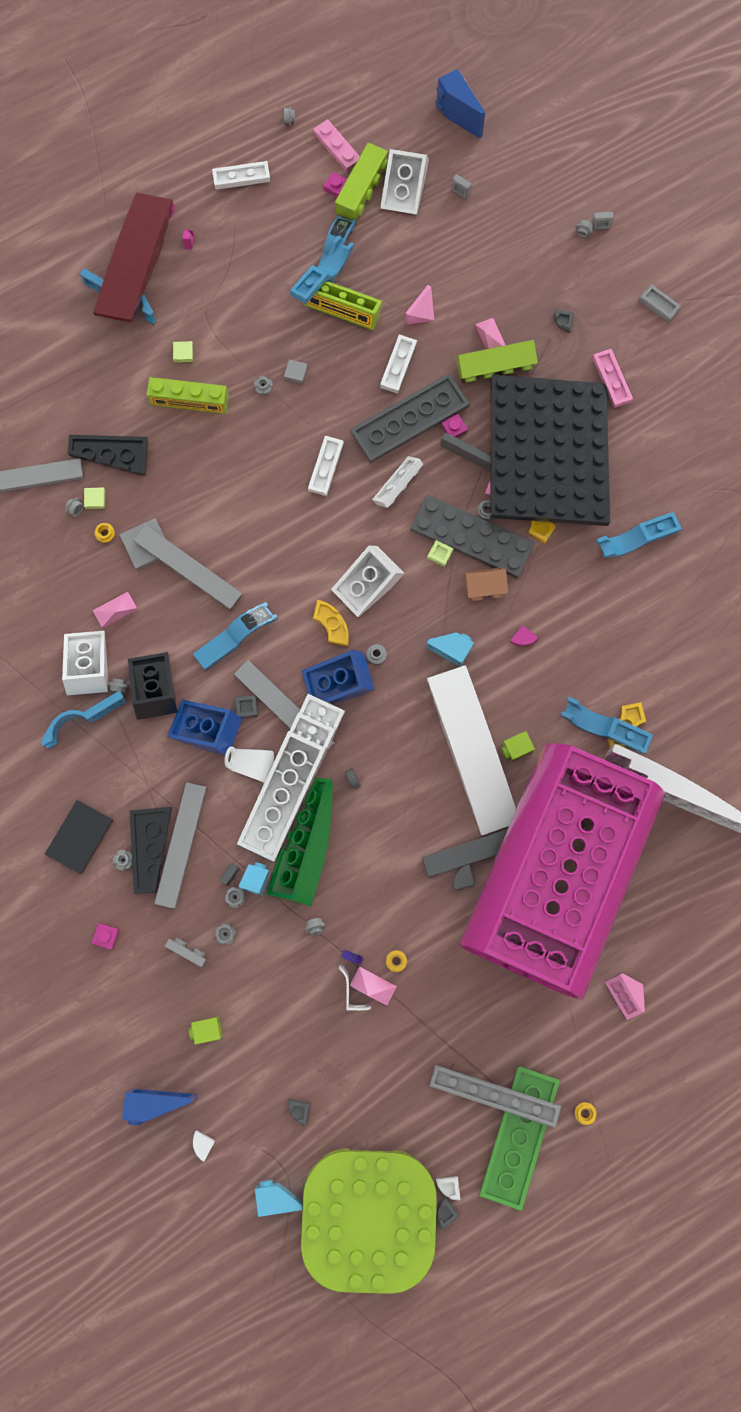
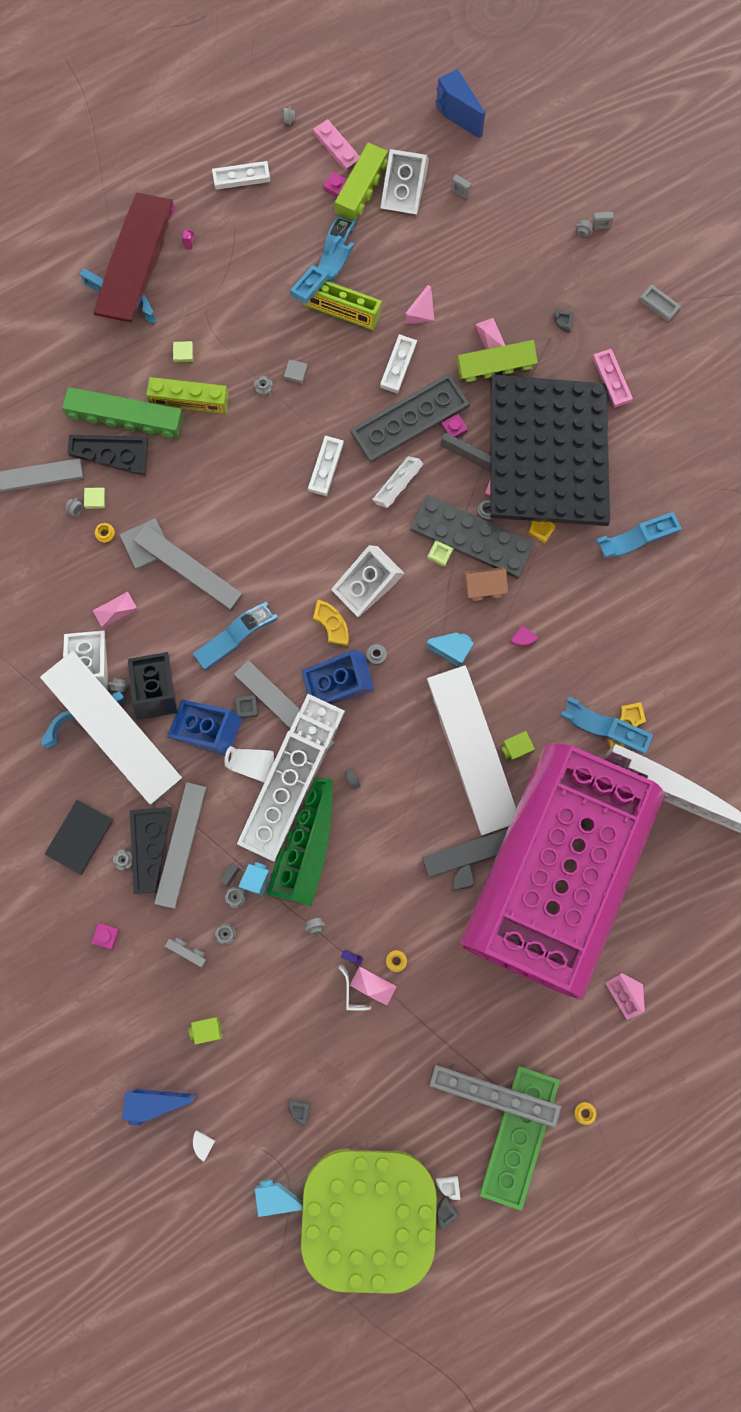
(111, 727): none -> white slope
(123, 413): none -> bright green brick

